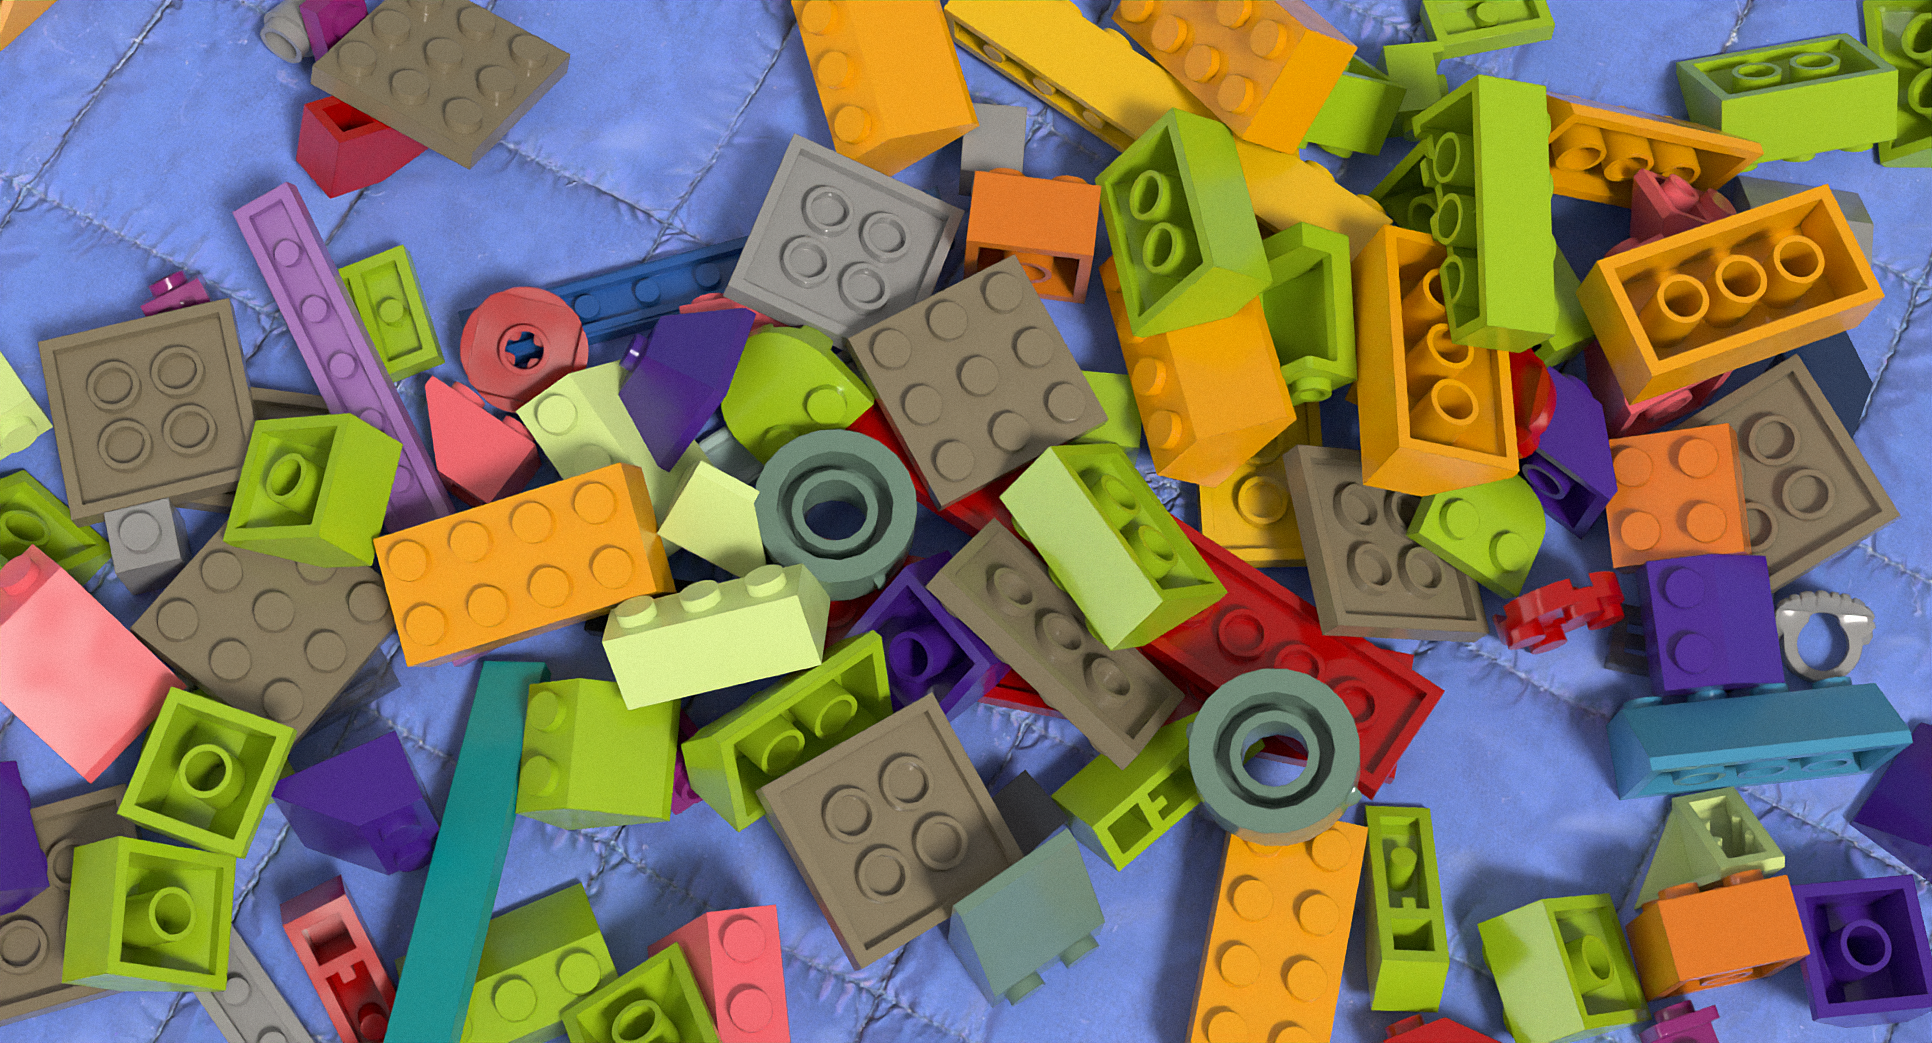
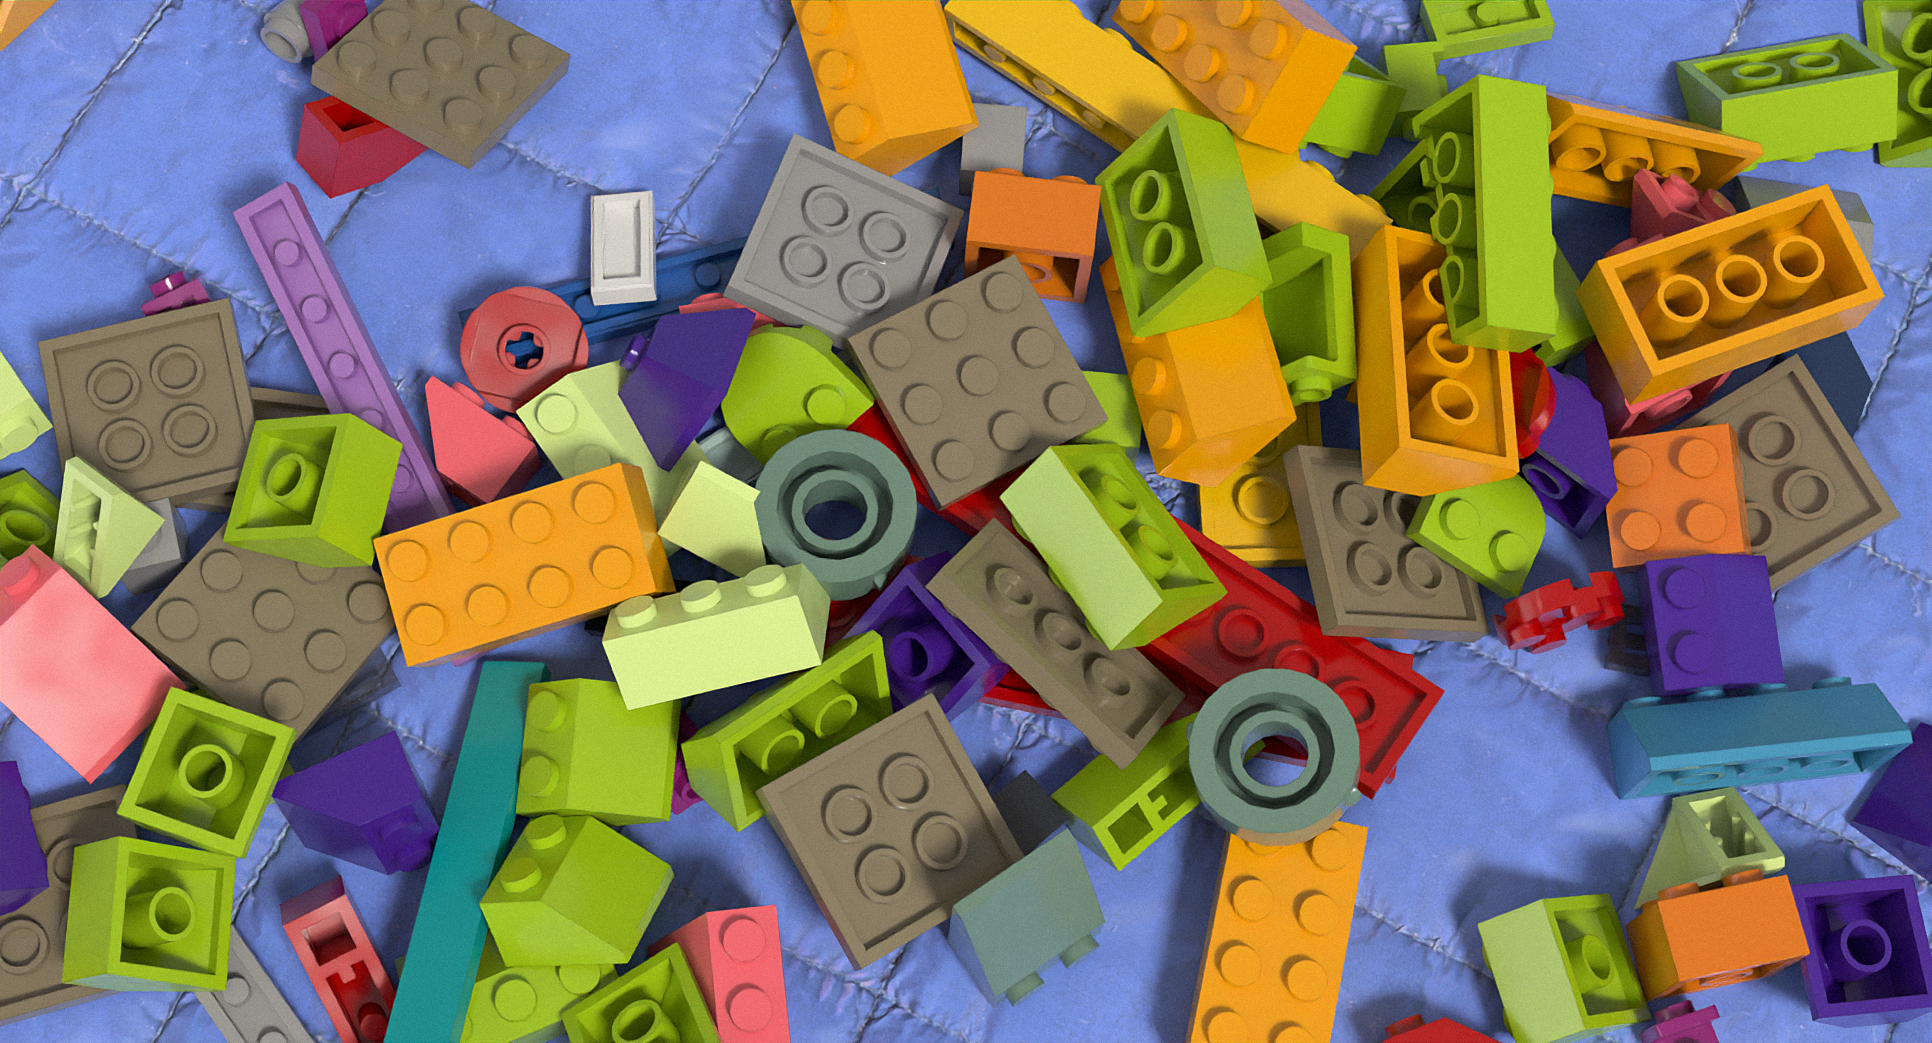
(99, 527): none -> yellowish green slope
(394, 311): lime wing -> none
(573, 894): none -> lime slope
(623, 248): none -> white tile
(1403, 911): lime slope -> none
(1851, 616): light grey piece -> none

